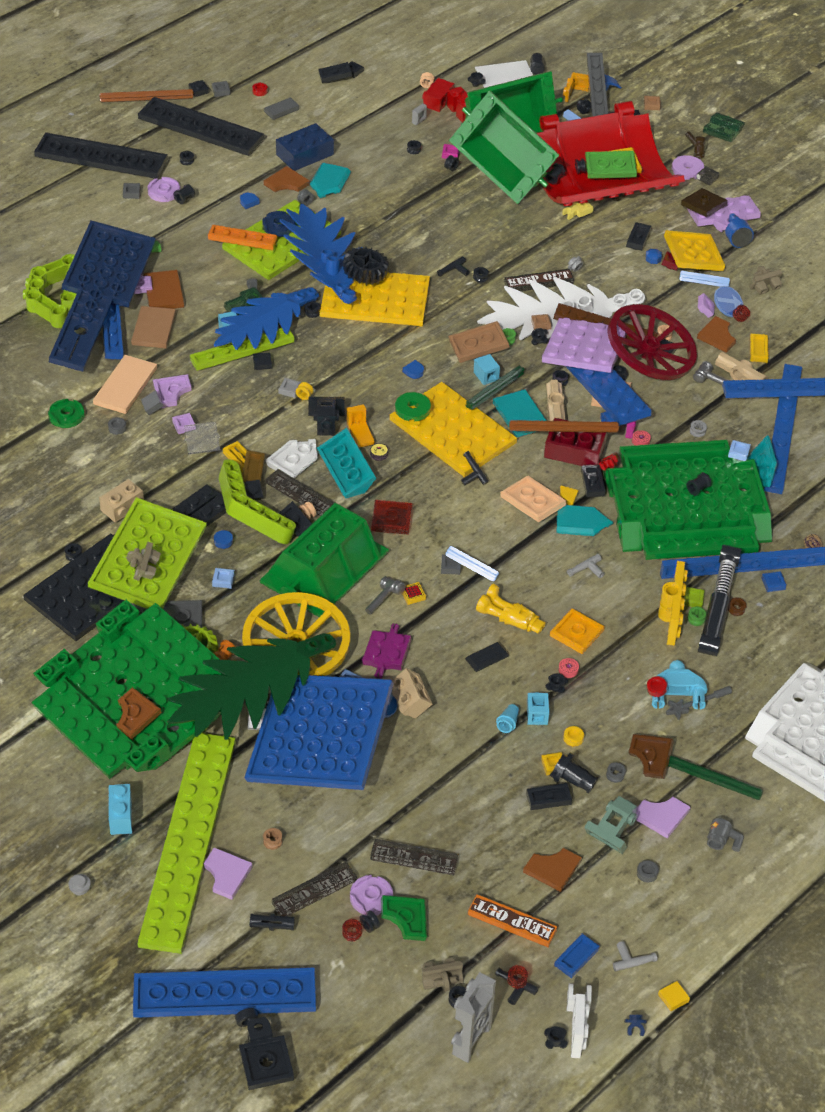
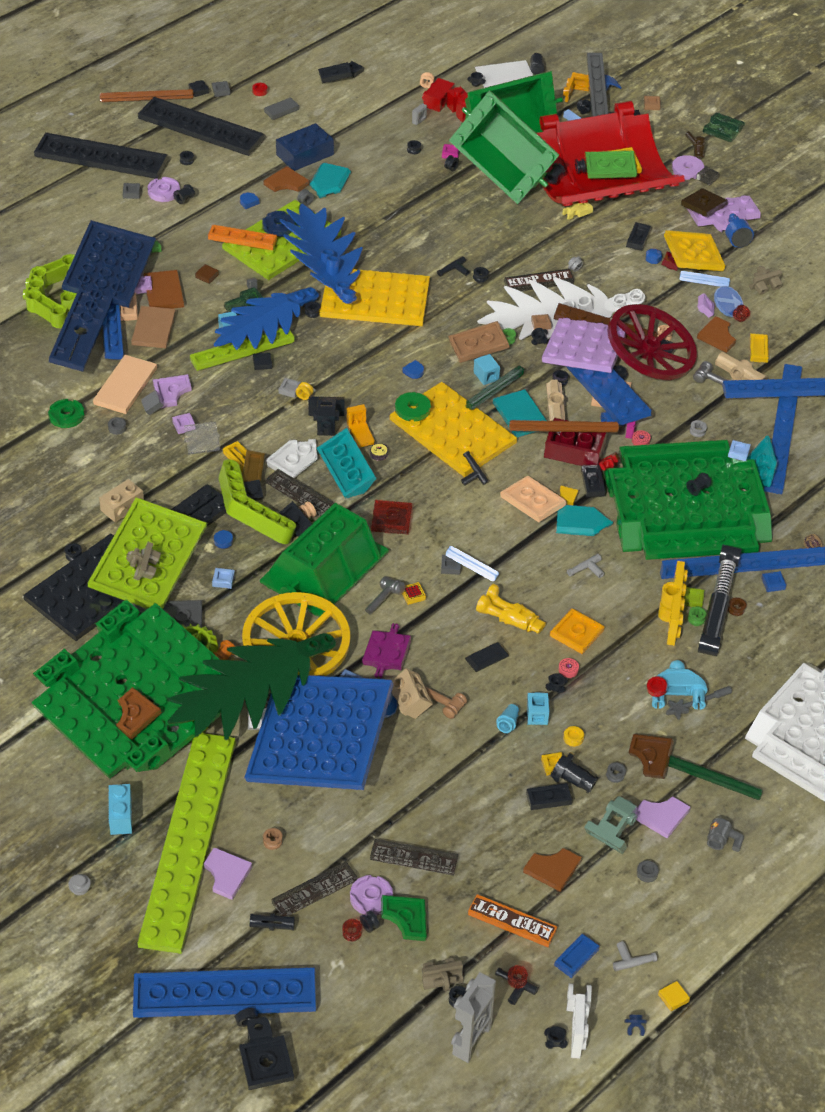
(130, 313): none -> light nougat tile
(207, 274): none -> reddish brown tile
(365, 265): black gear -> none
(451, 706): none -> medium nougat piece

